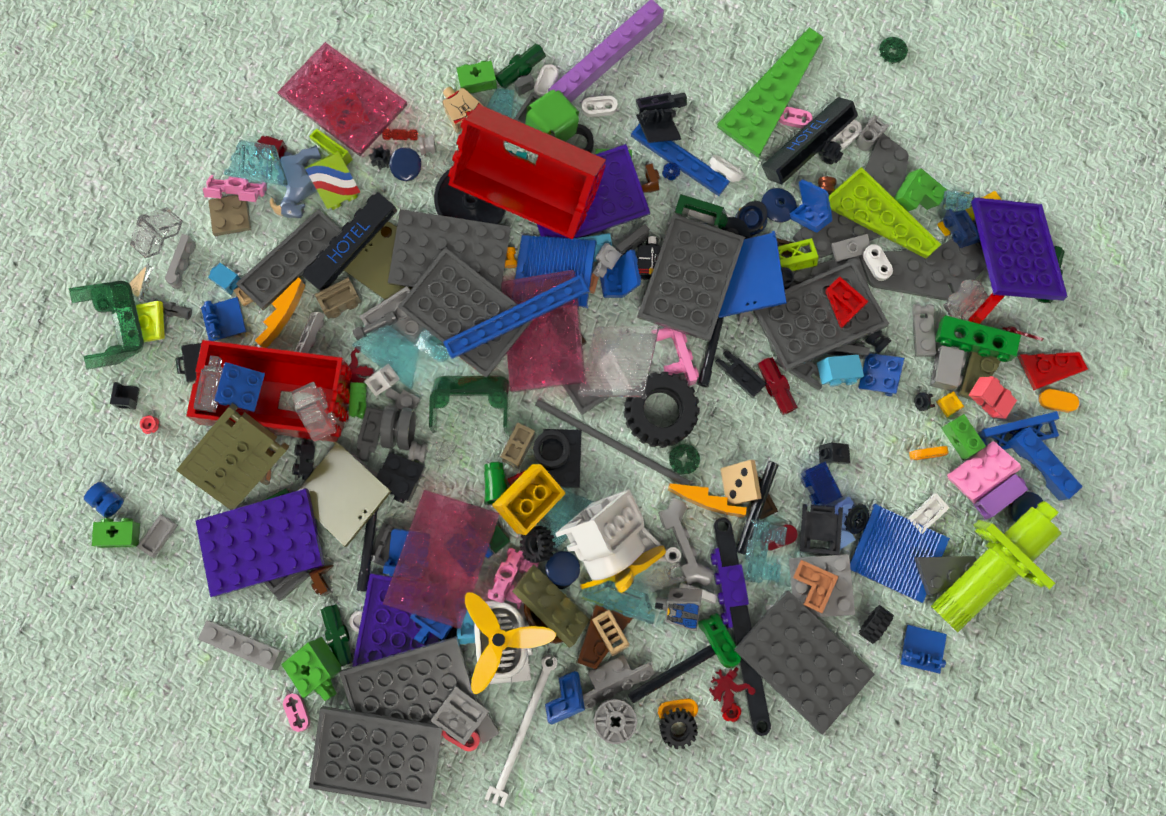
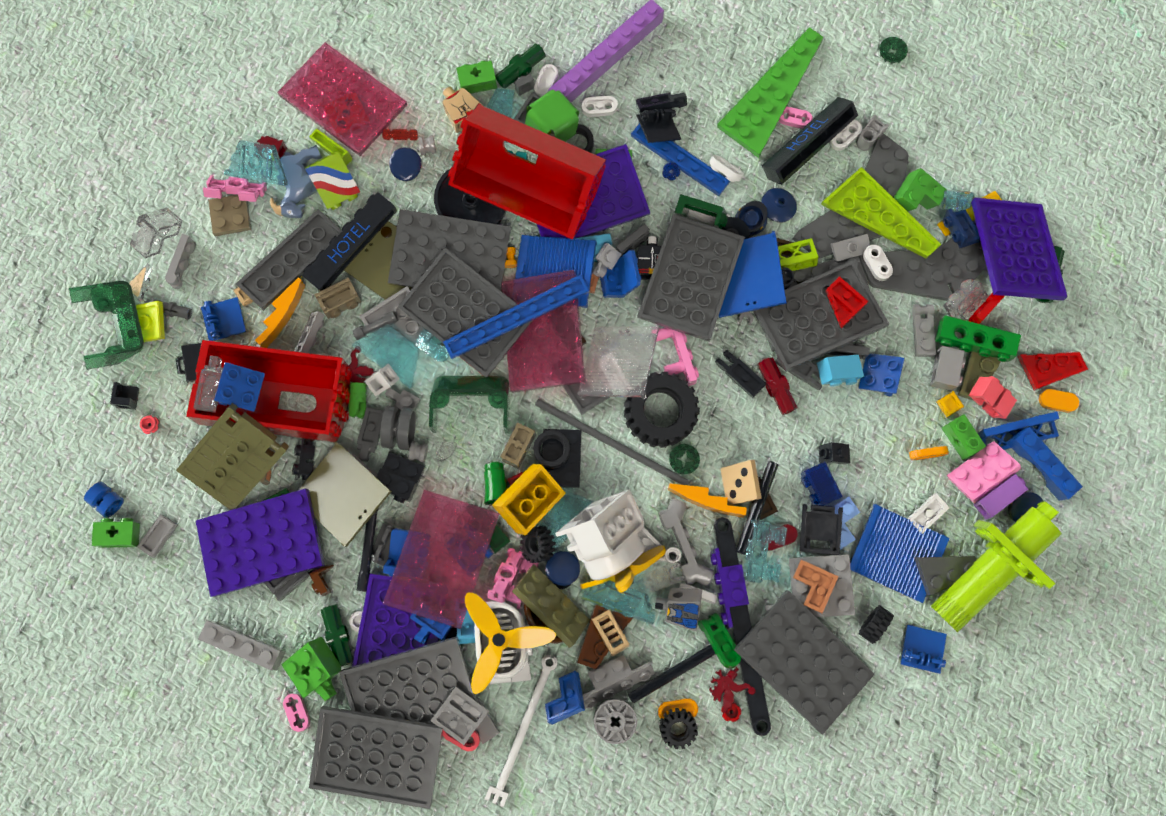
(224, 278): dark azure brick -> none
(312, 410): clear brick -> none
(380, 162): black gear -> none
(652, 178): reddish brown plate -> none
(706, 370): black piece -> none
(815, 210): blue bracket -> none
(827, 183): copper wheel -> none
(831, 153): black gear -> none
(856, 526): black gear -> none
(881, 343): black wheel -> none
(923, 401): black plate -> none
(1012, 329): dark red piece -> none

